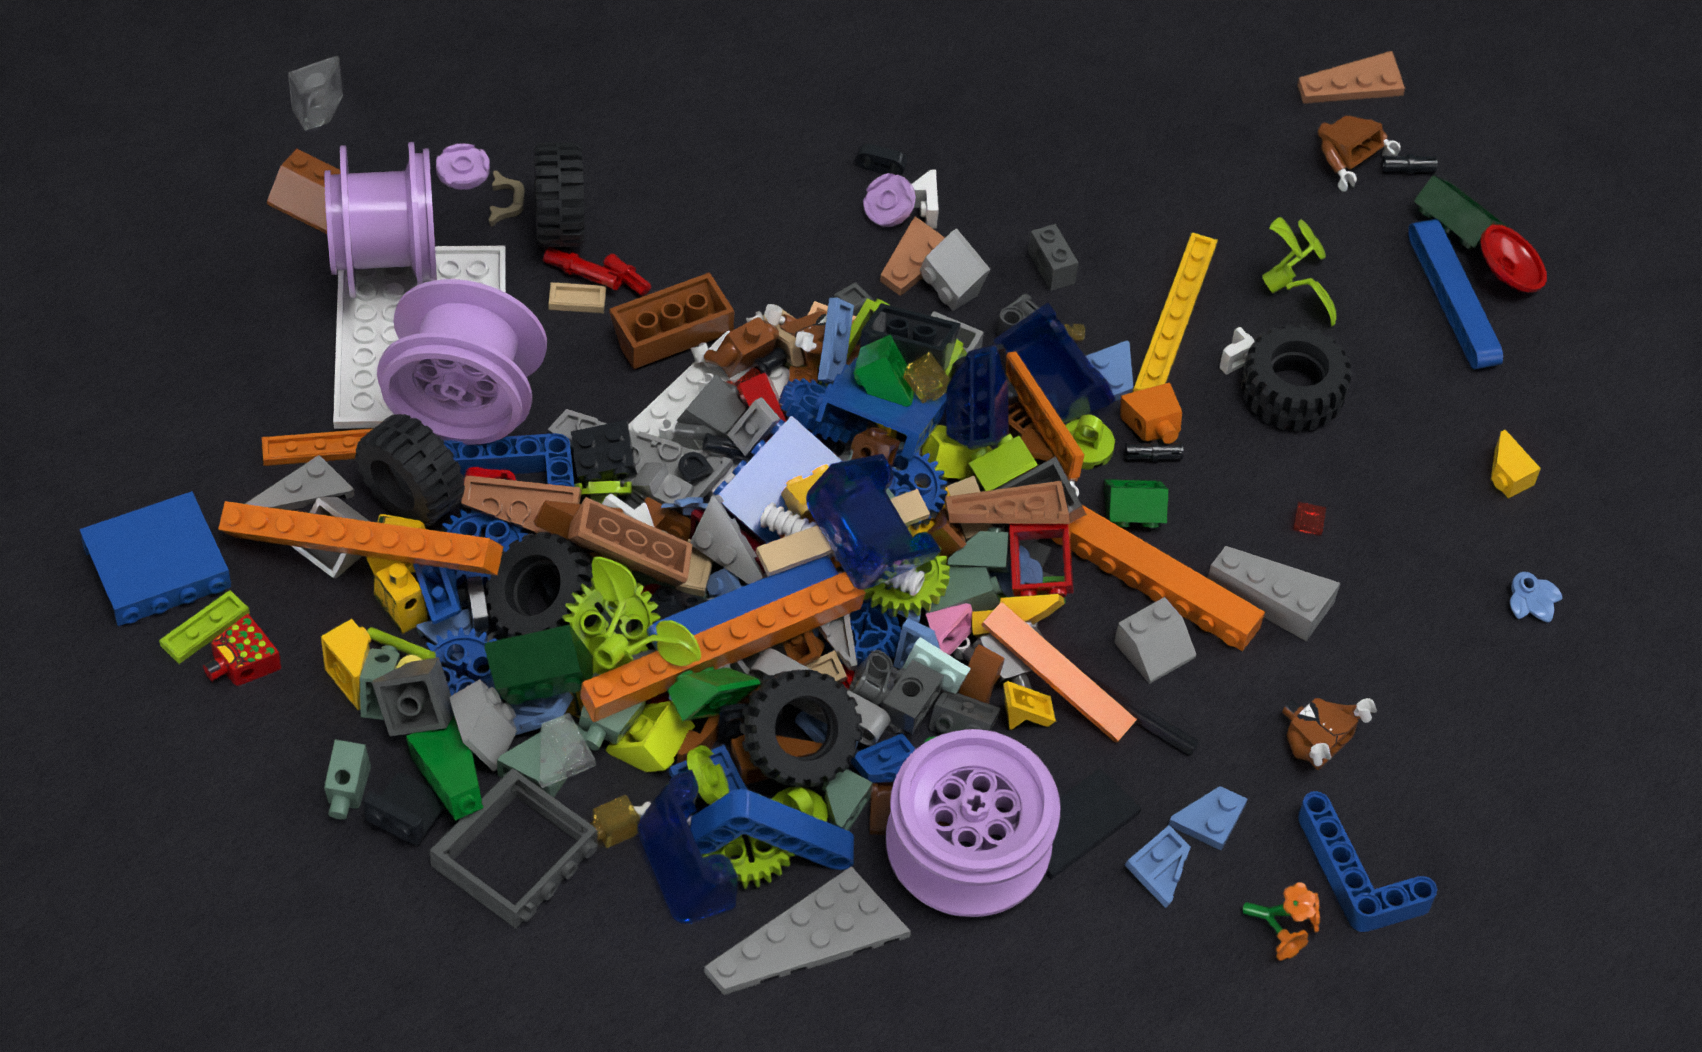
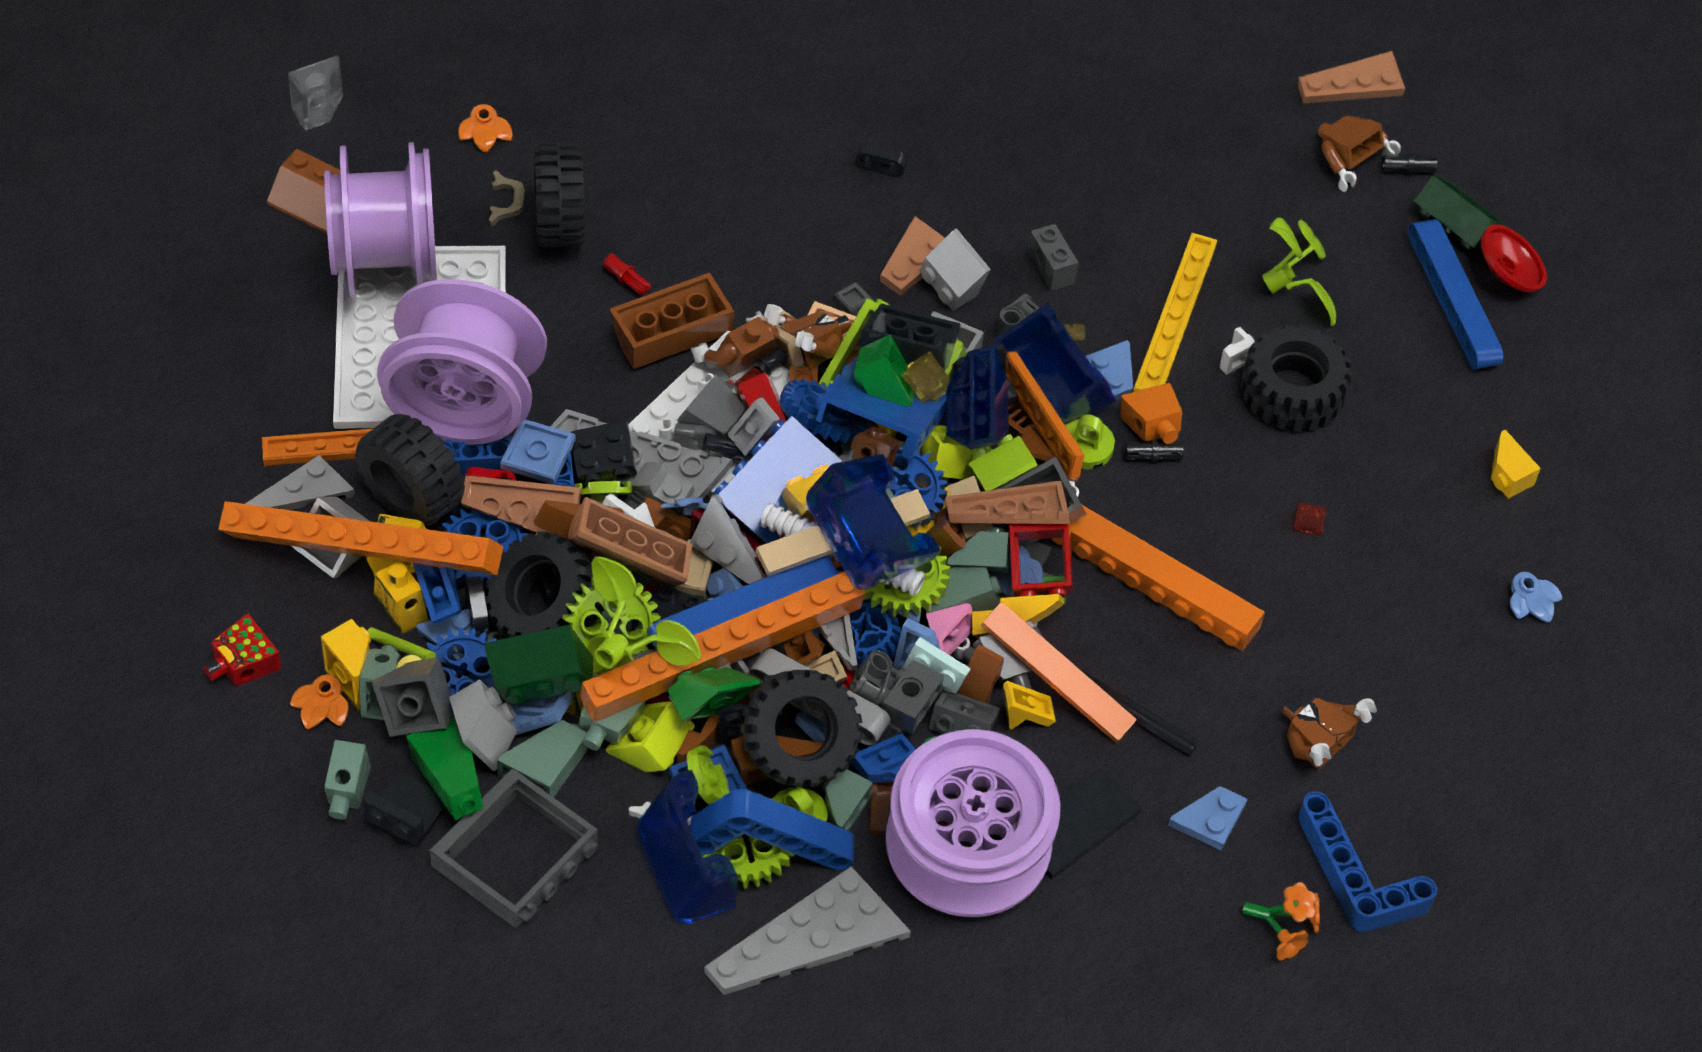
(156, 558): blue panel -> none
(204, 627): lime tile -> none
(321, 705): none -> orange plate
(462, 166): lavender tile -> none
(485, 130): none -> orange plate
(538, 451): none -> medium blue tile
(562, 751): clear wing -> none
(574, 265): red pin -> none
(577, 297): tan tile -> none
(615, 821): clear yellow brick -> none
(694, 467): black tile -> none
(835, 339): medium blue tile -> none
(889, 200): lavender tile -> none
(927, 197): white slope -> none
(1136, 502): green slope -> none
(1155, 640): light grey slope -> none
(1160, 864): medium blue wing -> none
(1285, 594): light grey wedge -> none

